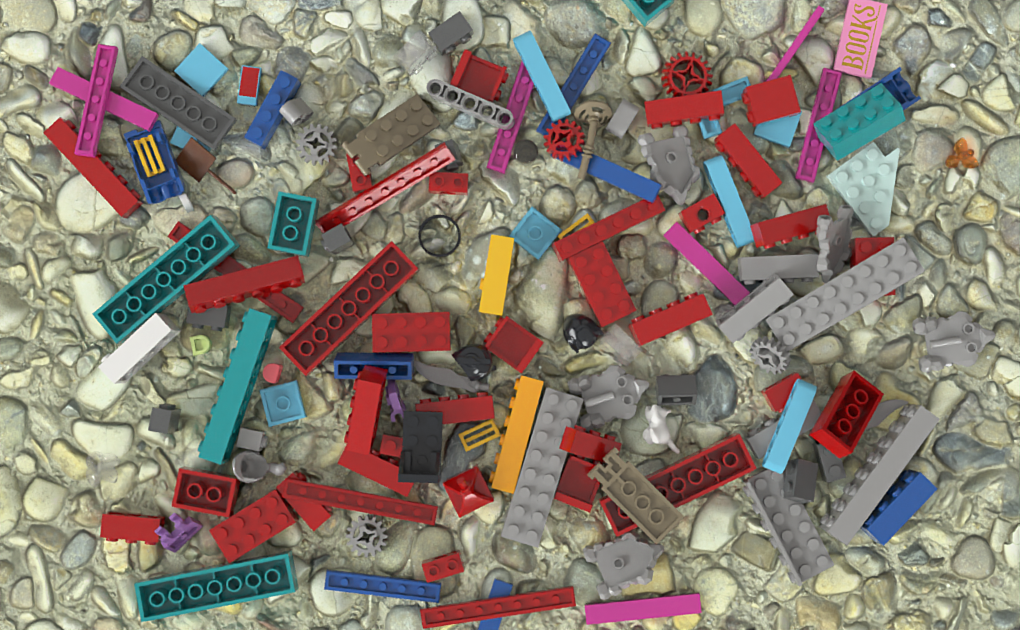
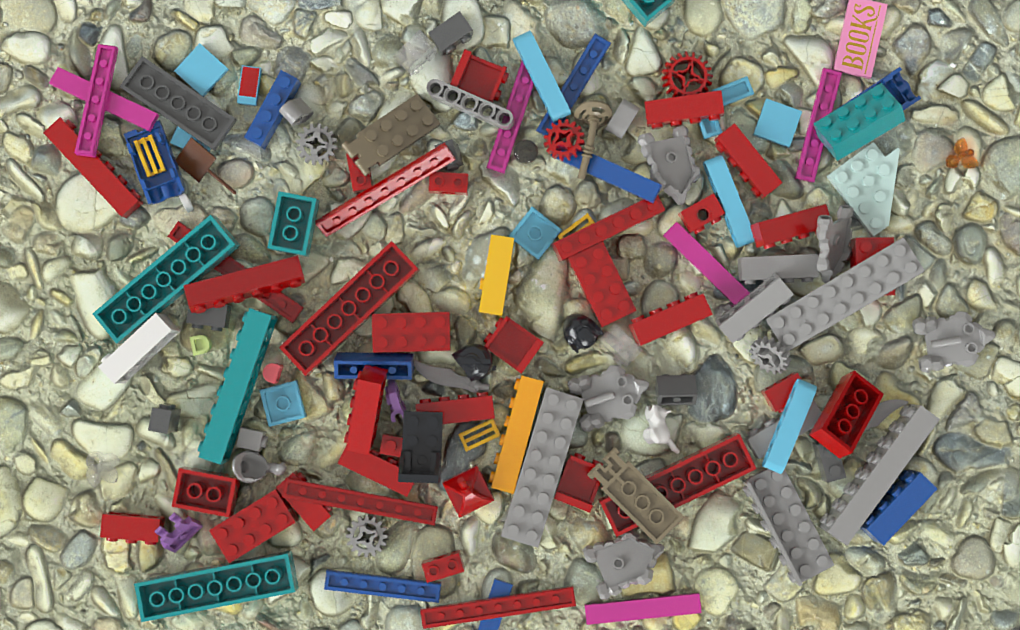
(337, 239): dark grey brick -> none
(429, 219): black tyre -> none
(587, 444): red brick -> none
(771, 100): red panel -> none
(796, 43): dark pink tile -> none
(800, 481): dark grey brick -> none

